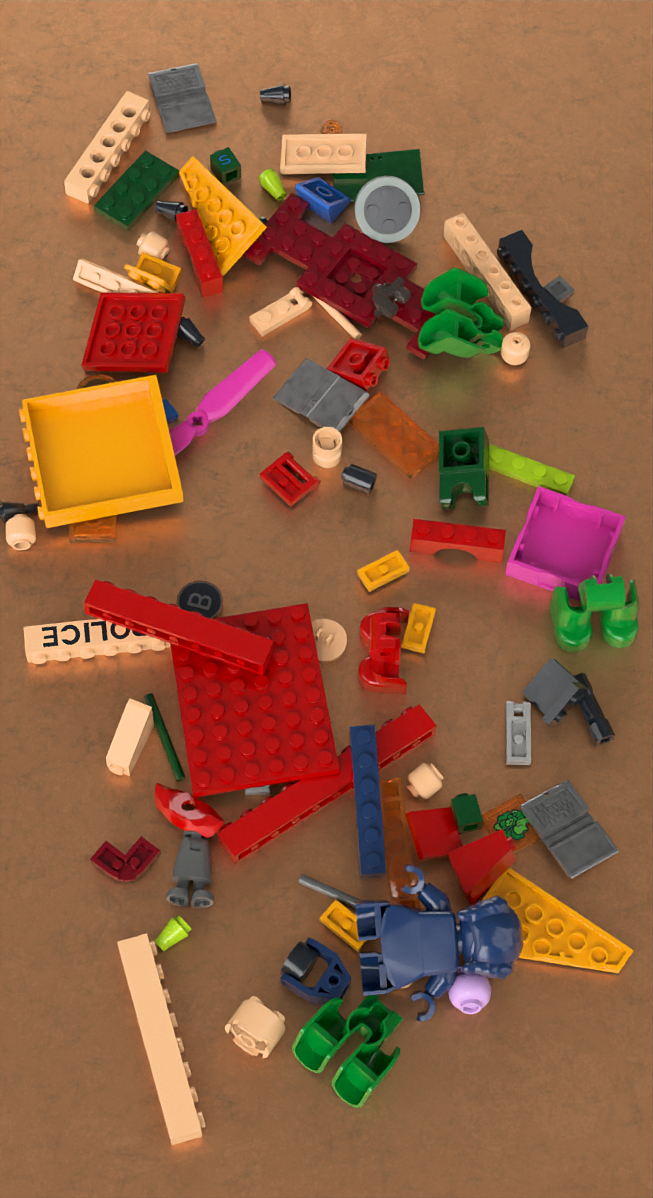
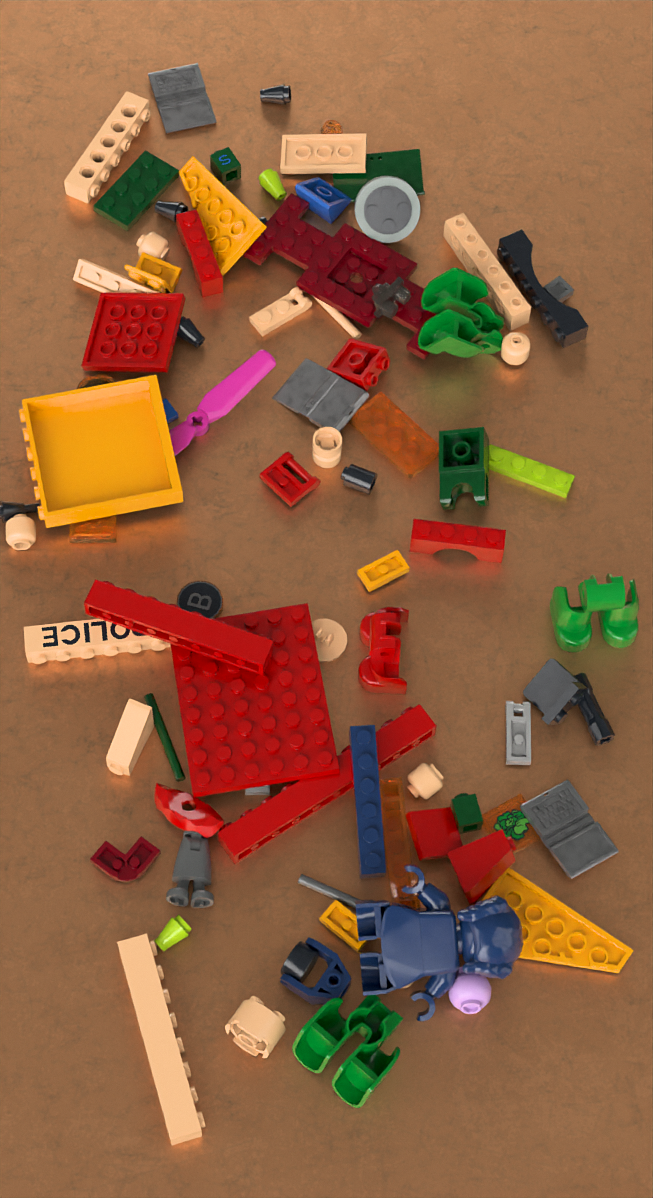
(418, 628): light orange plate -> none
(564, 543): dark pink tile -> none

